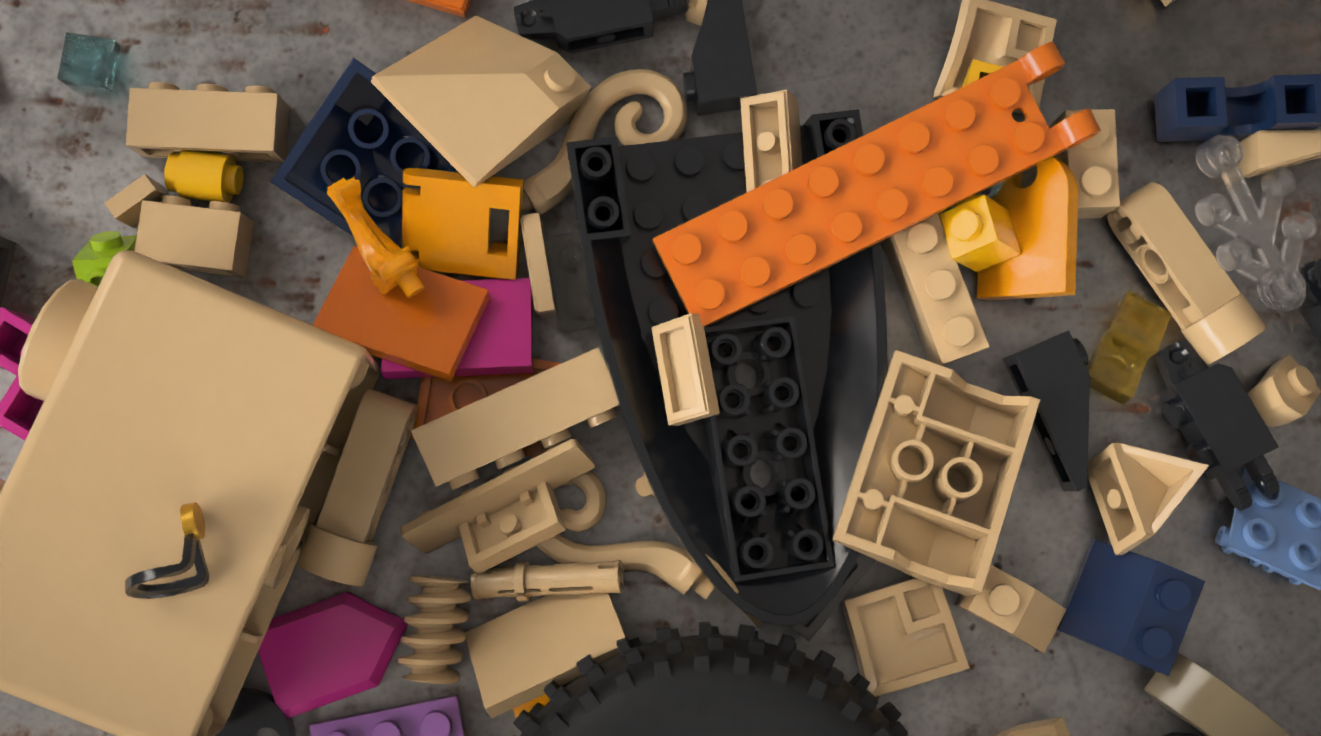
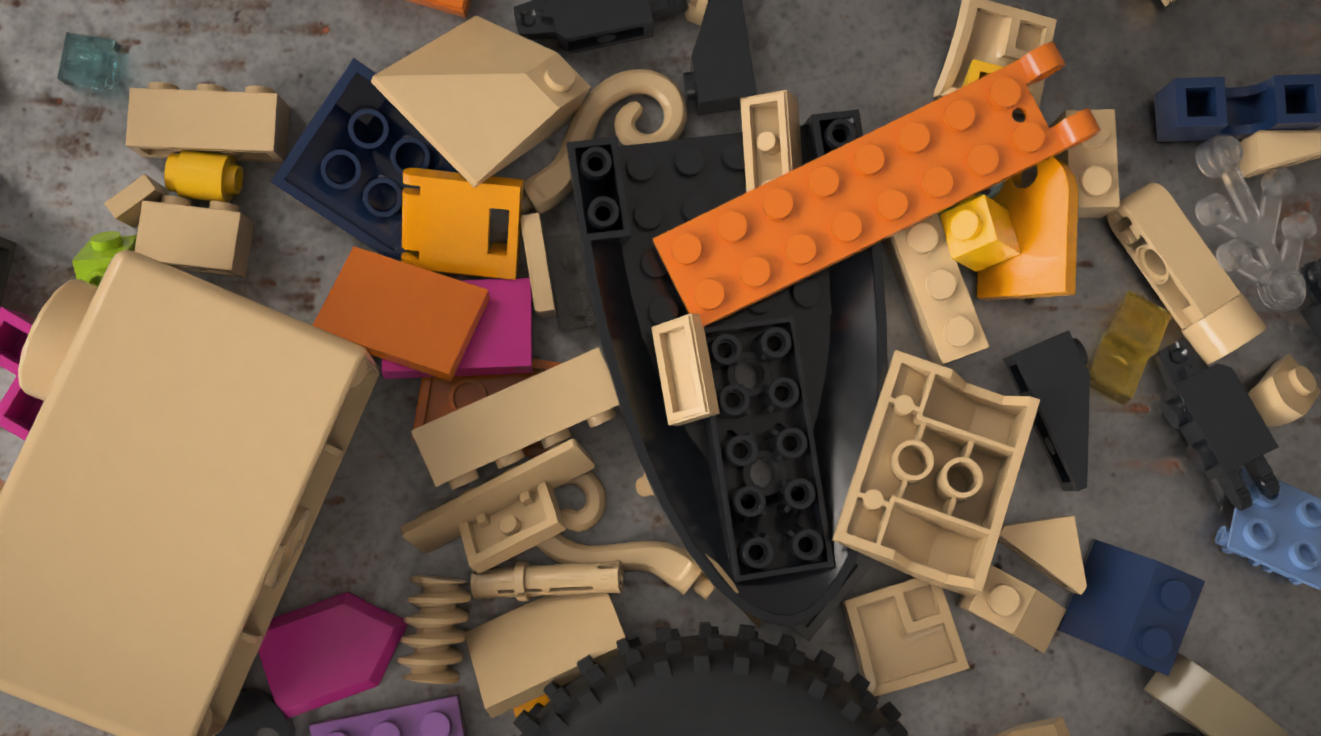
(194, 530): black piece -> none
(342, 539): tan beam -> none
(384, 258): light orange animal -> none
(1050, 547): none -> tan slope
(1138, 491): tan slope -> none

